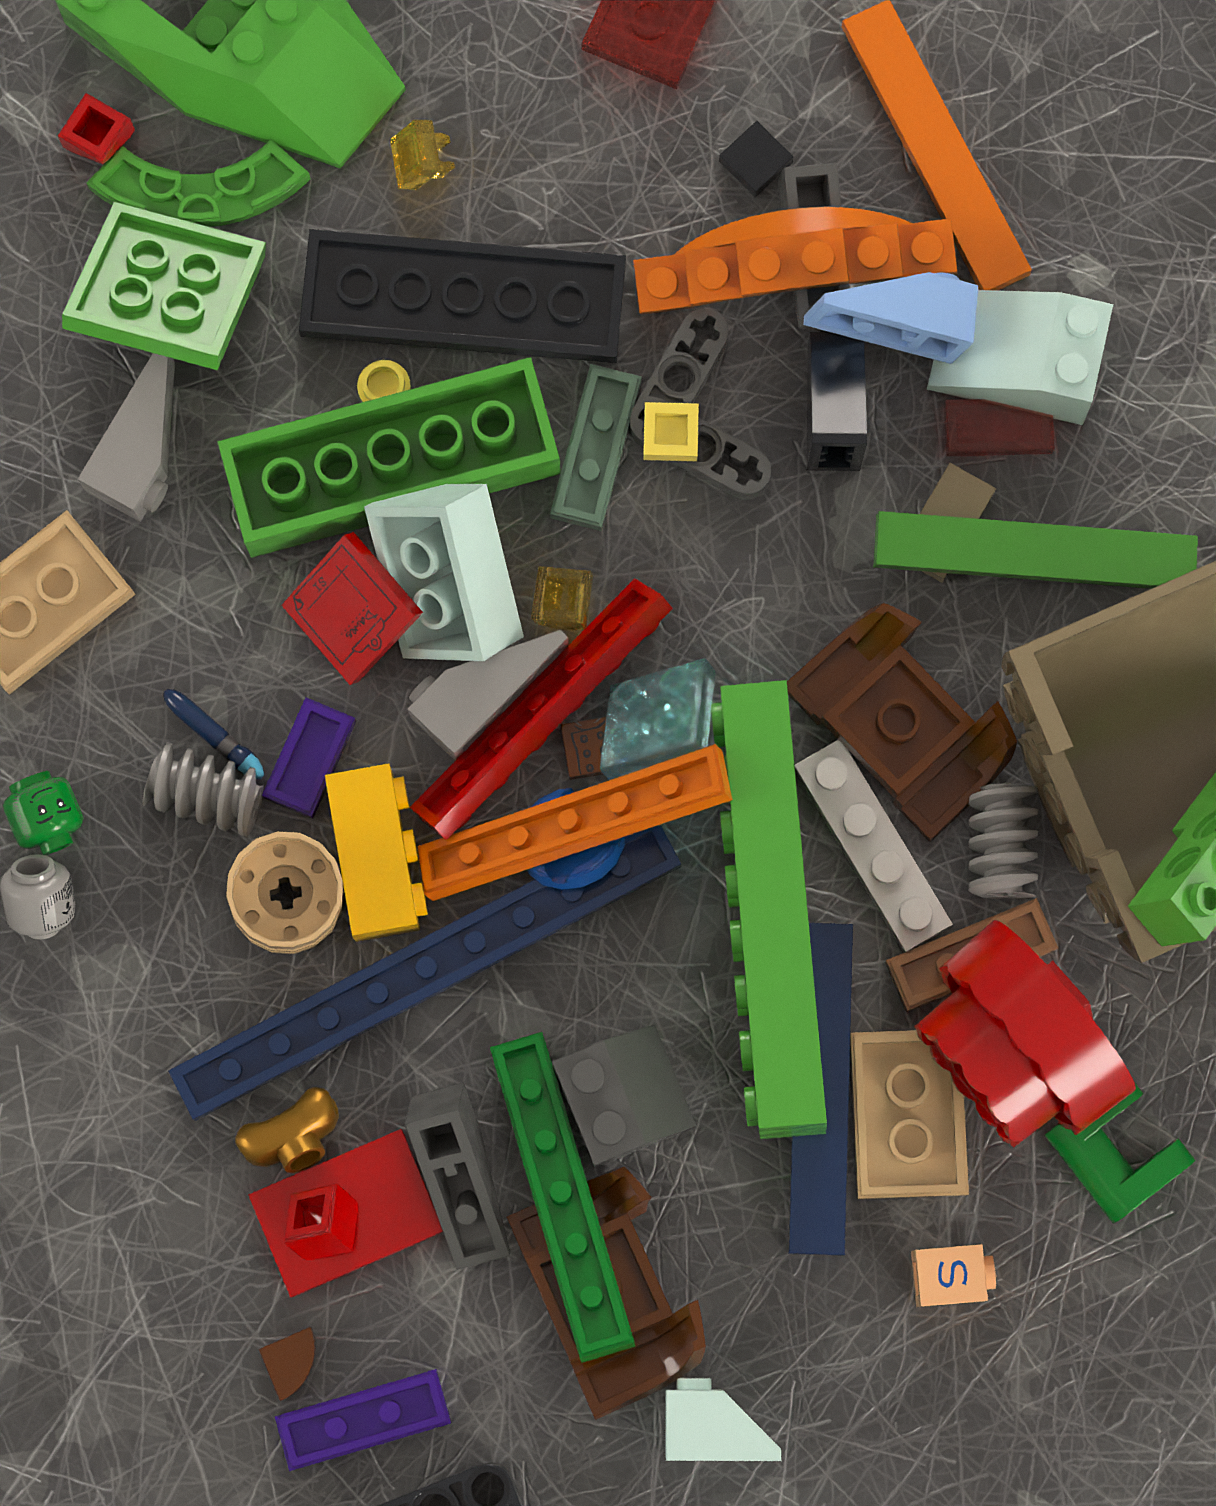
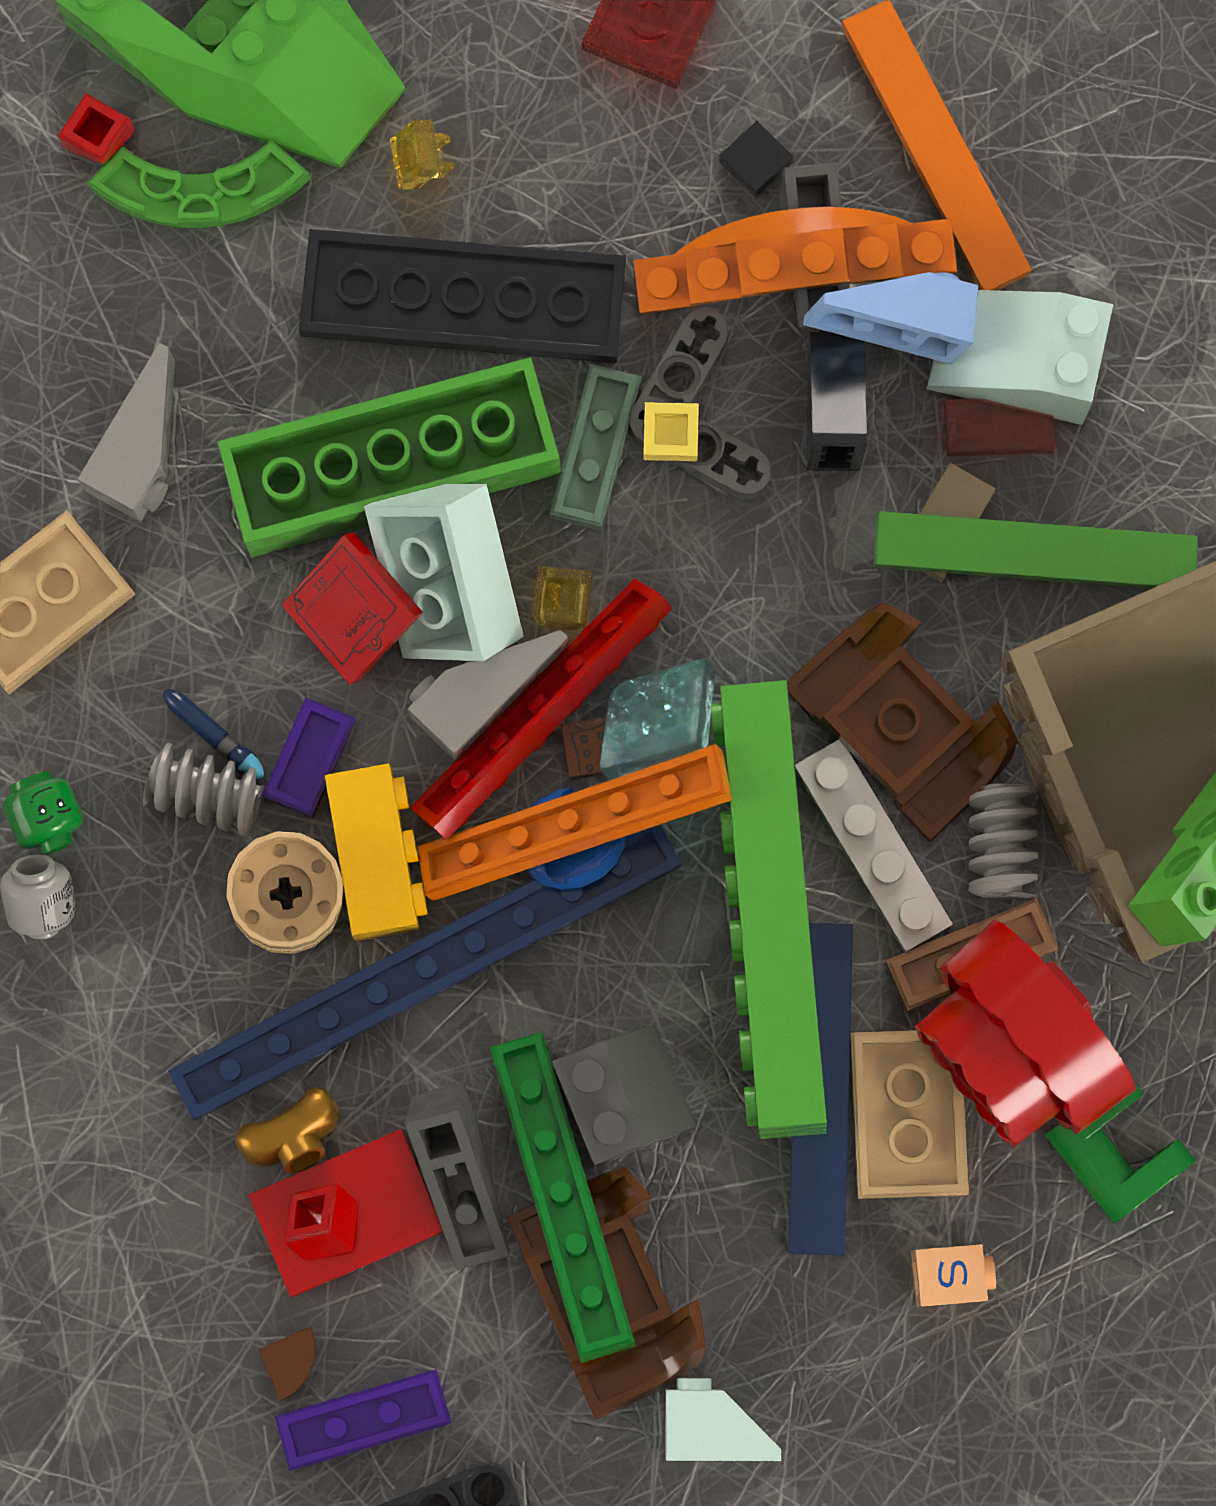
(164, 285): plate -> none
(381, 380): light yellow plate -> none

